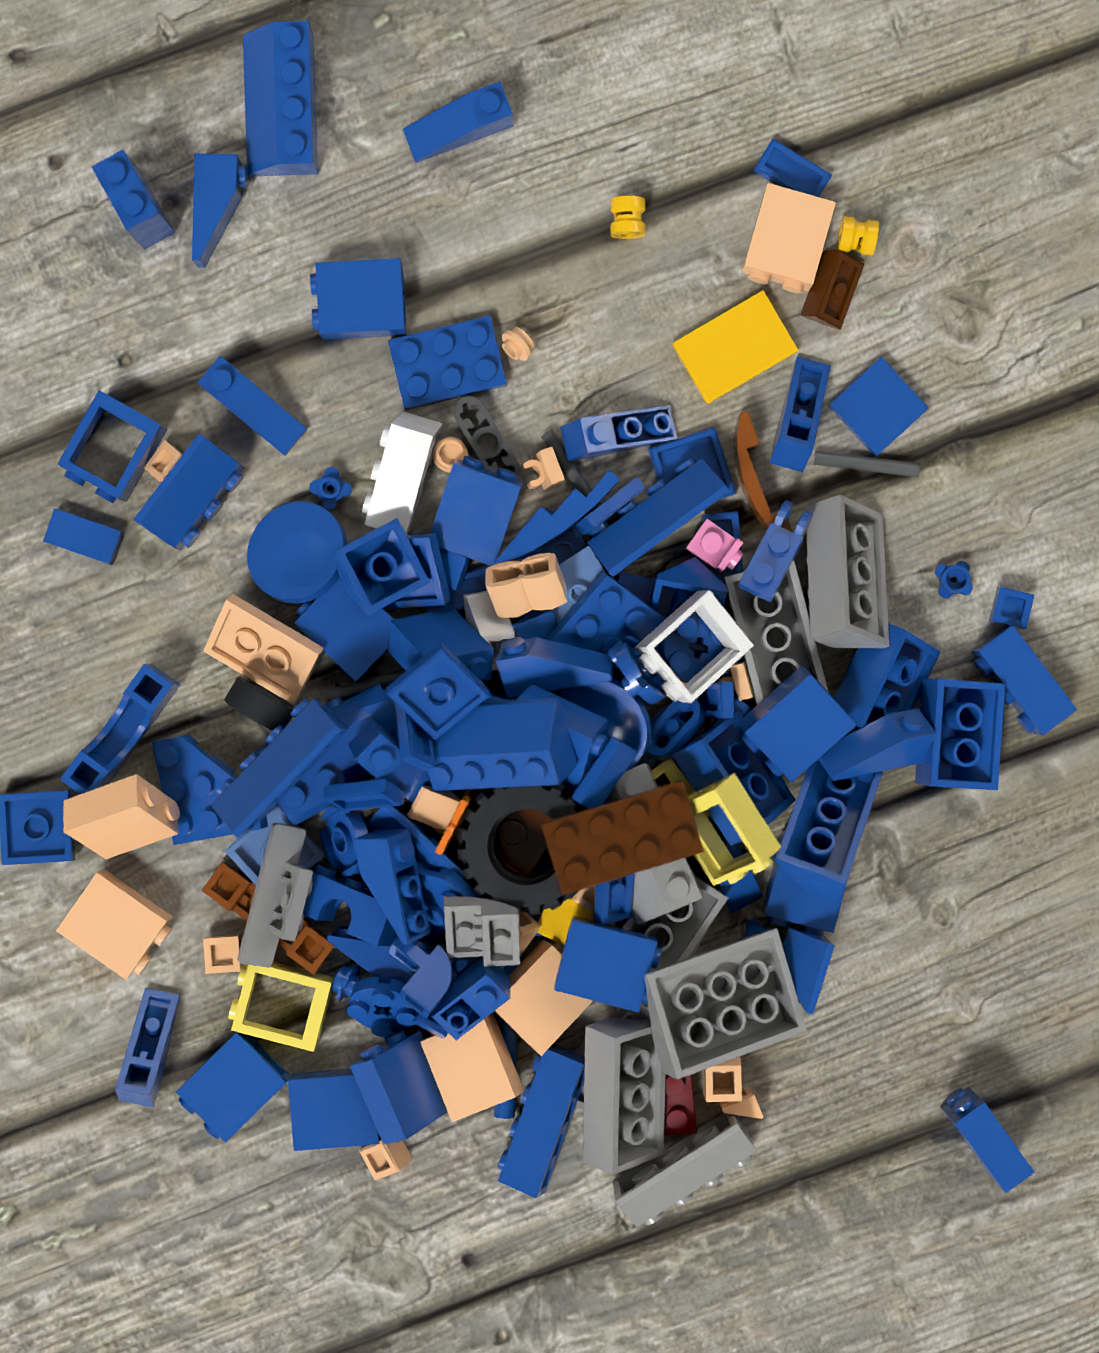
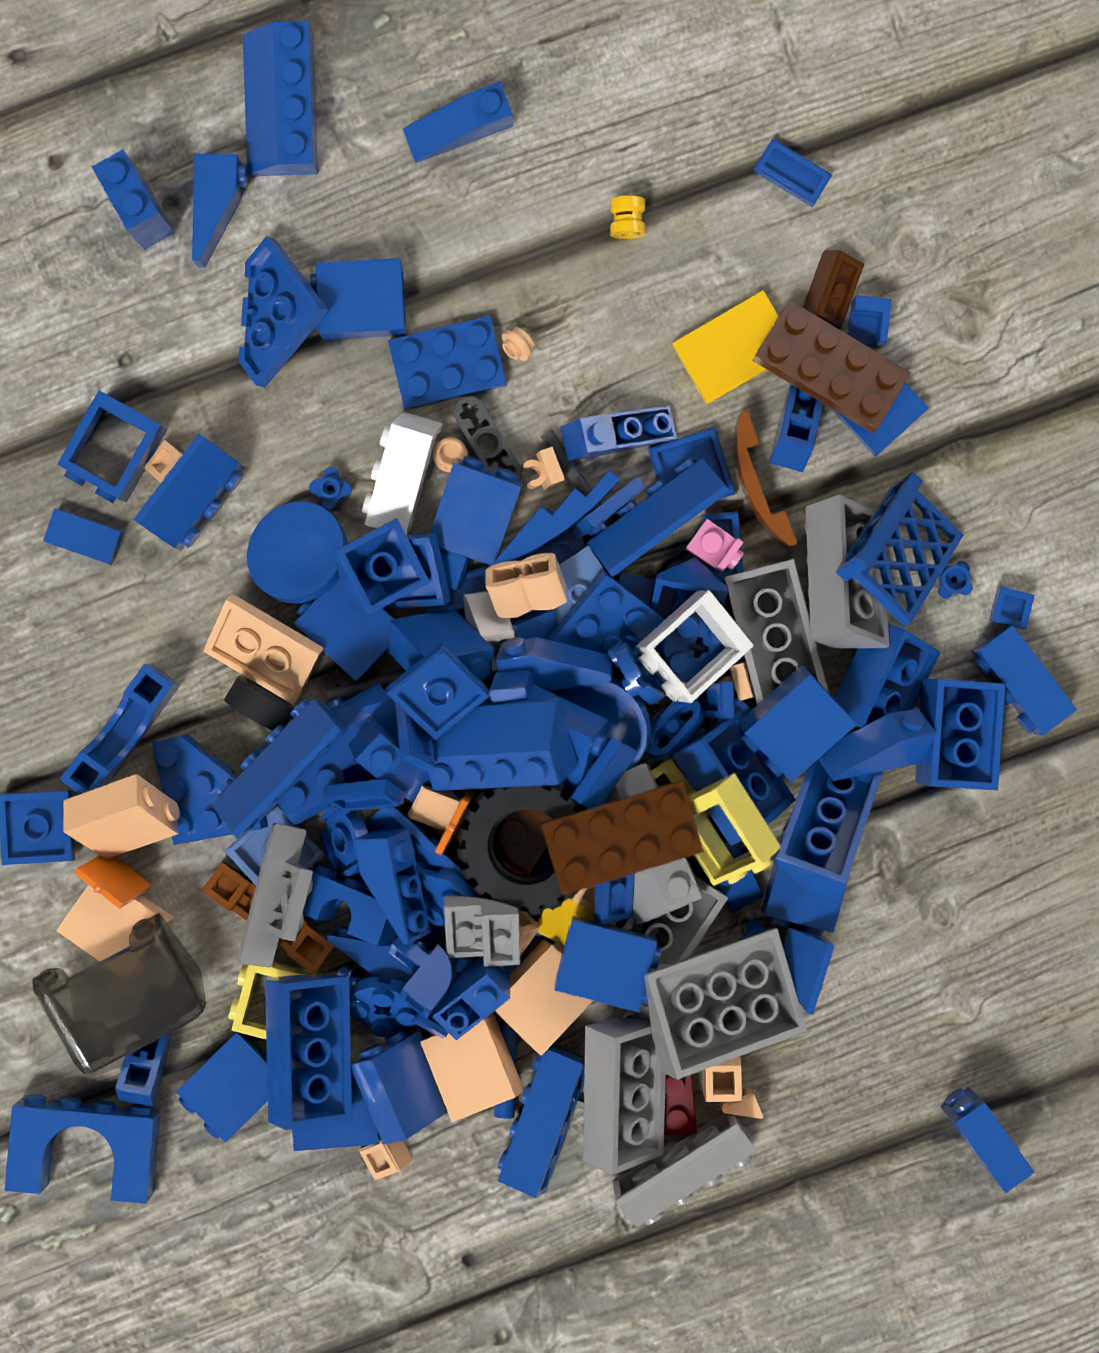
(113, 880): none -> orange piece
(123, 998): none -> clear smoke windscreen
(129, 1132): none -> blue arch
(222, 954): light nougat plate -> none
(252, 405): blue slope -> none
(276, 313): none -> blue plate
(308, 1050): none -> blue slope
(511, 686): none -> blue tile
(774, 555): blue hinge -> none
(788, 238): light nougat brick -> none
(831, 366): none -> reddish brown plate
(858, 235): yellow wheel -> none
(867, 464): dark grey bar -> none
(869, 320): none -> blue panel
(884, 532): none -> blue fence

